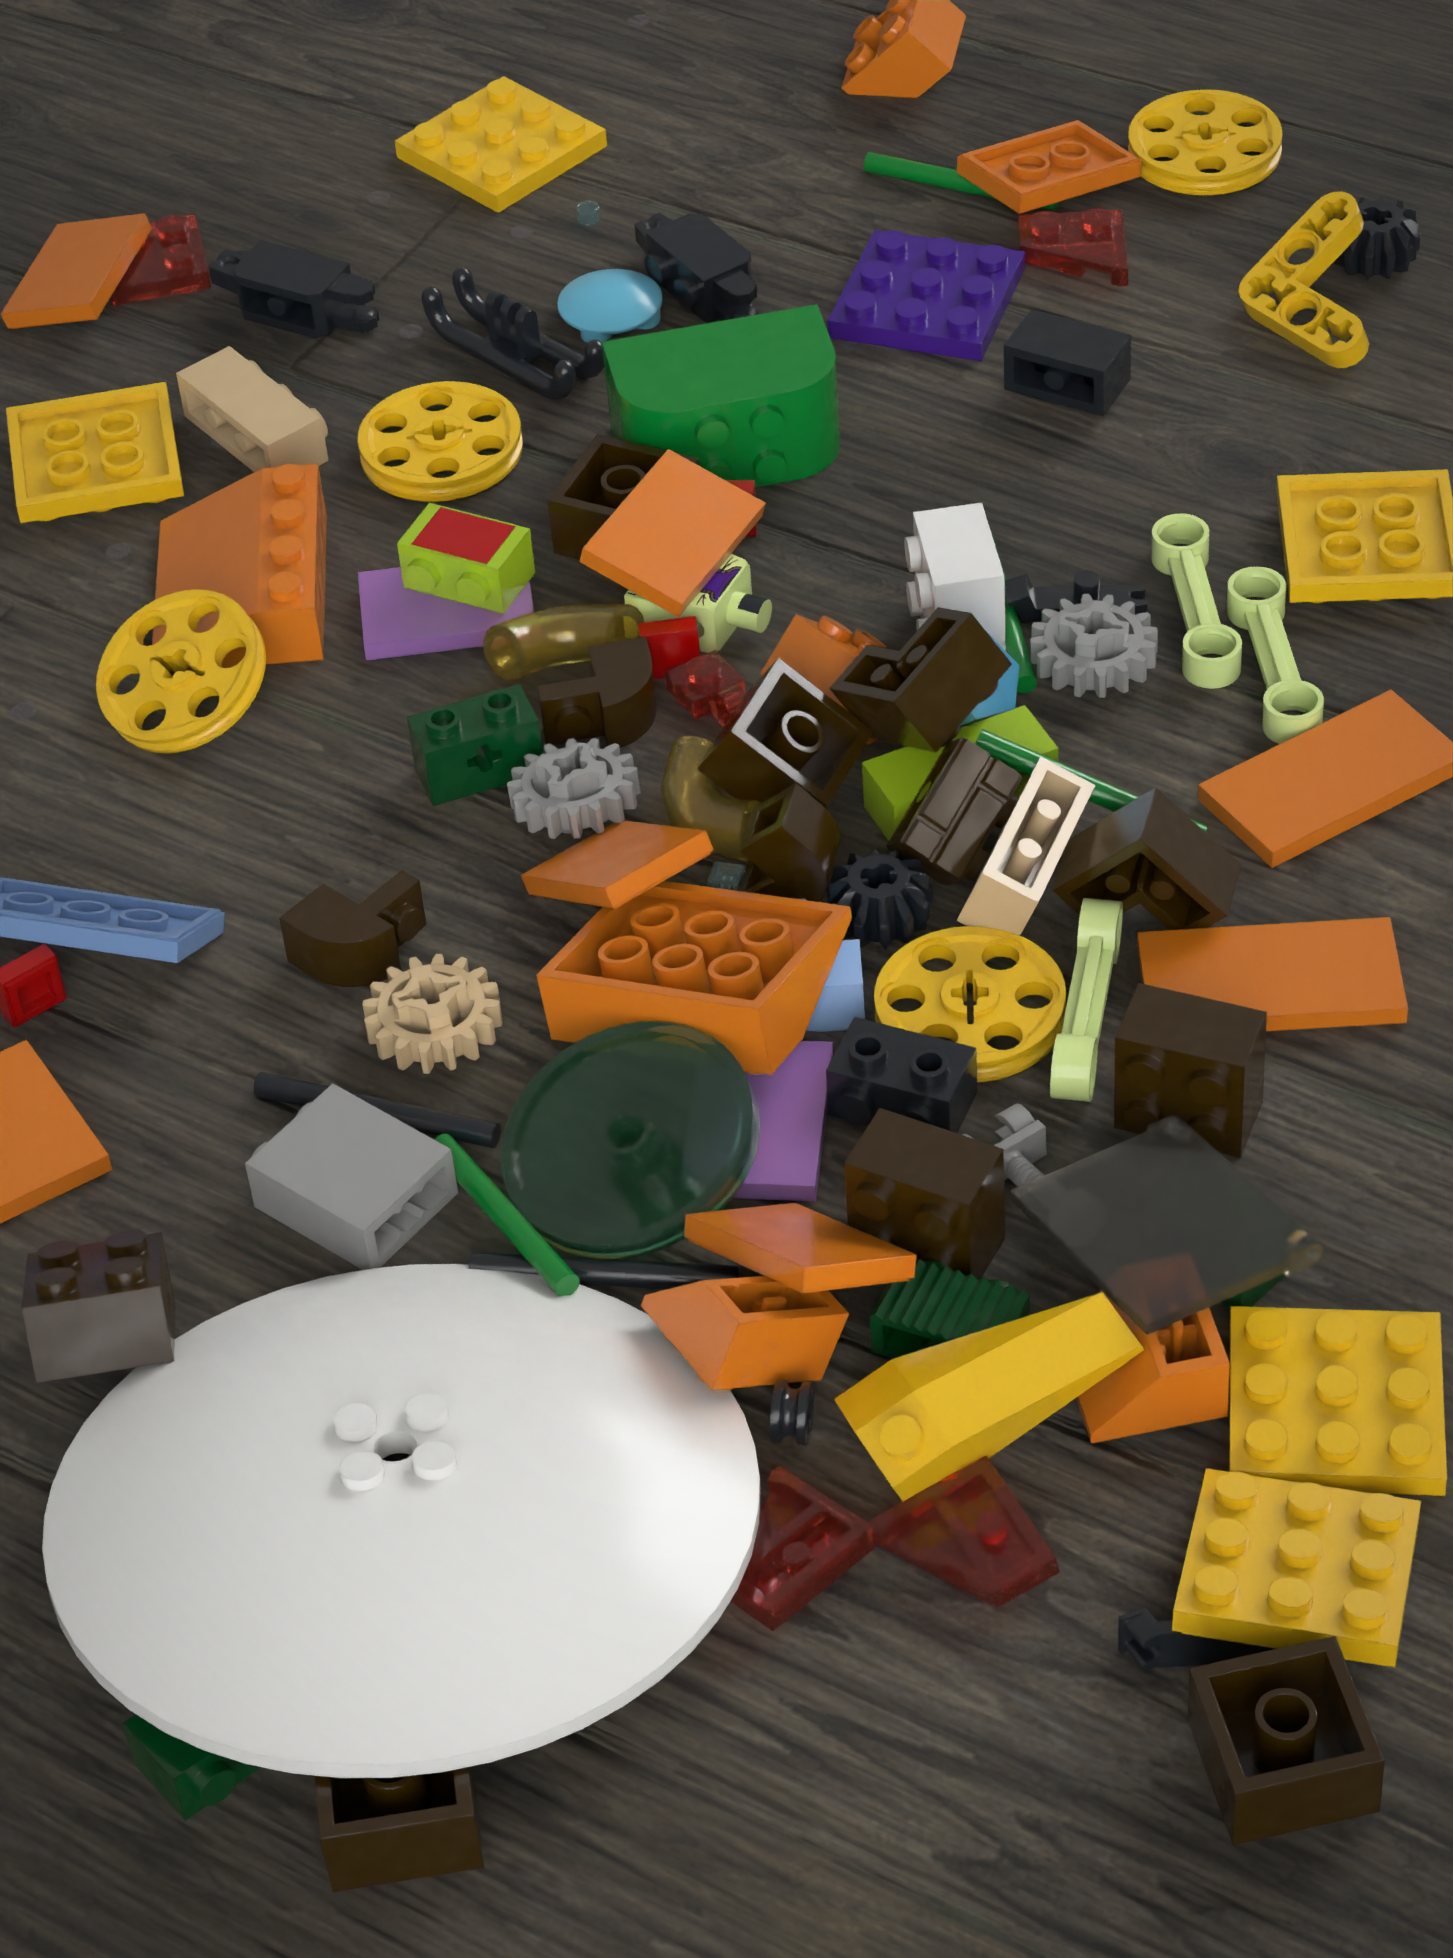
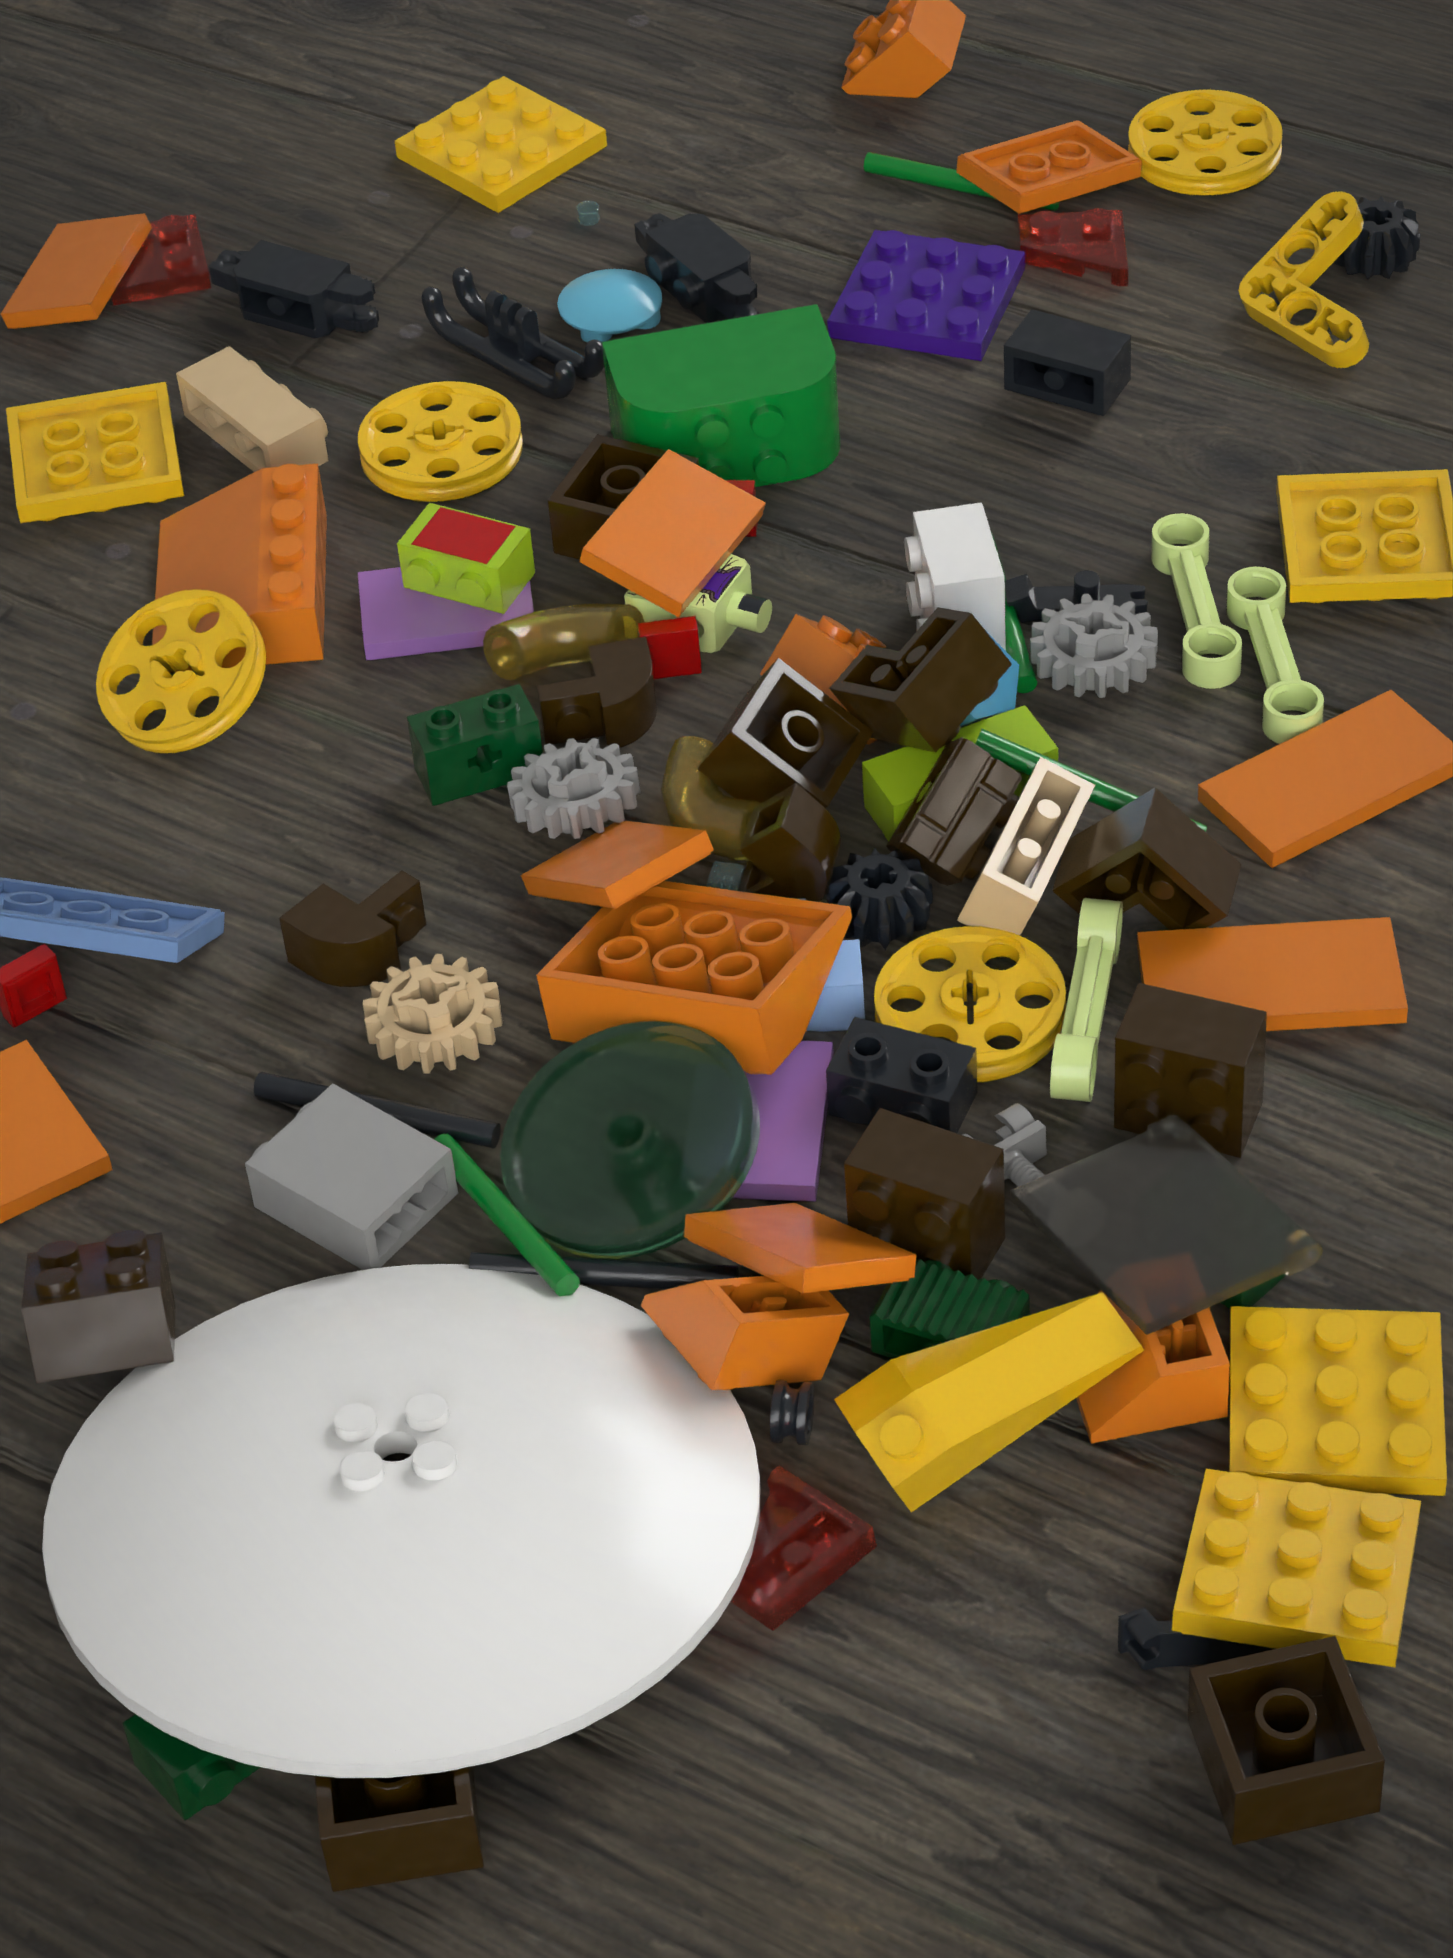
(707, 686): clear red plate -> none
(969, 1535): clear red wing -> none

